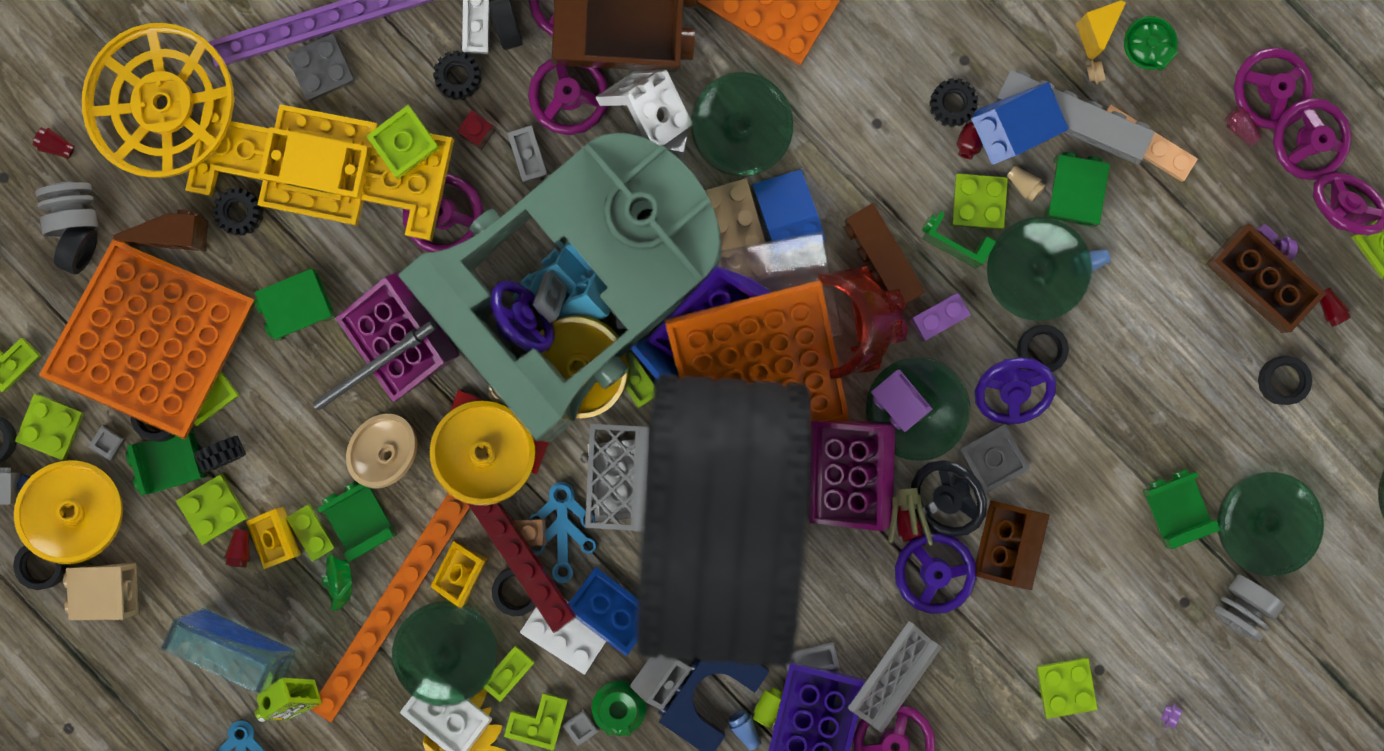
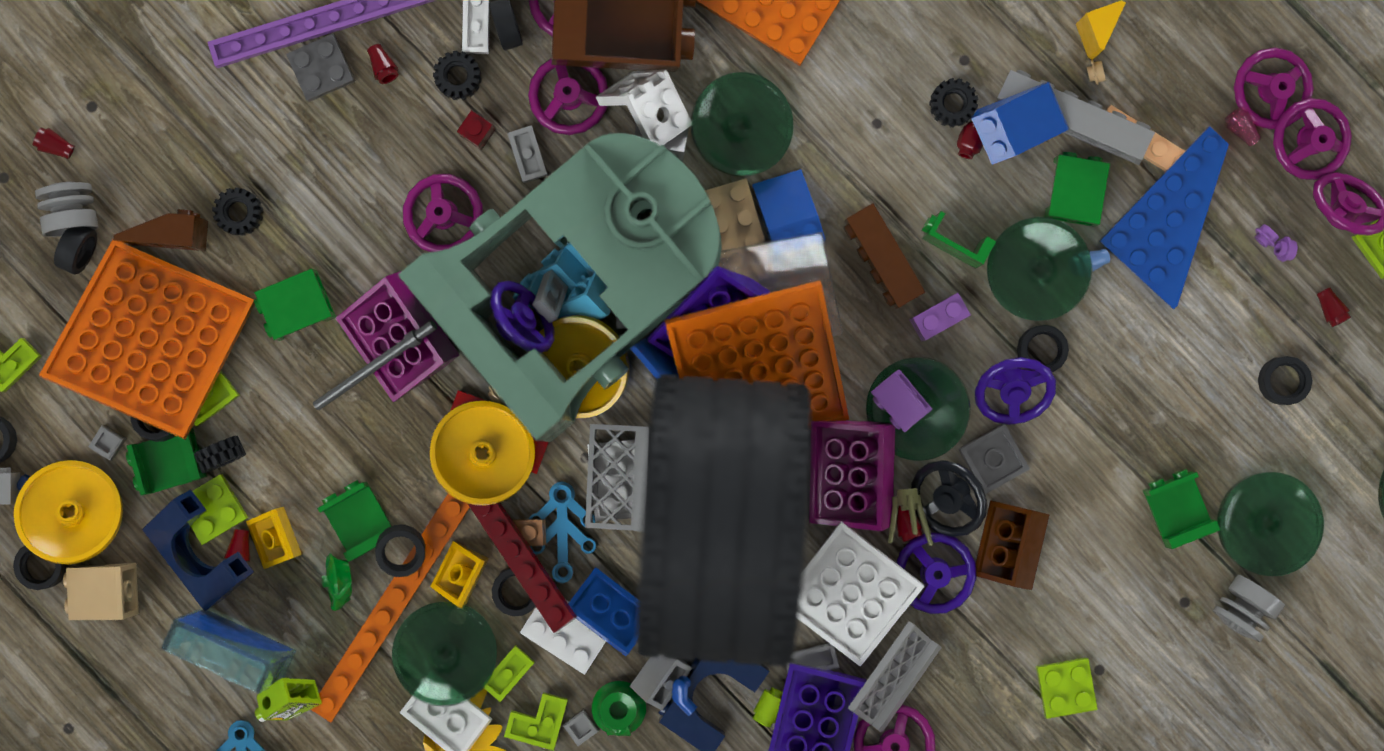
(49, 426): lime plate -> none
(145, 97): yellow dish -> none
(171, 538): none -> dark blue arch
(311, 532): lime plate -> none
(322, 155): yellow piece -> none
(373, 444): tan dish -> none
(382, 65): none -> dark red cone
(403, 142): lime plate -> none
(405, 569): none -> black tyre
(639, 384): lime plate -> none
(680, 694): none -> blue arm
(744, 728): medium blue cone -> none
(854, 593): none -> white plate
(876, 315): clear red piece -> none
(979, 201): lime plate -> none
(1026, 183): tan cone -> none
(1151, 43): green piece -> none
(1165, 224): none -> blue wing
(1171, 715): medium lavender plate -> none
(1265, 278): reddish brown brick -> none

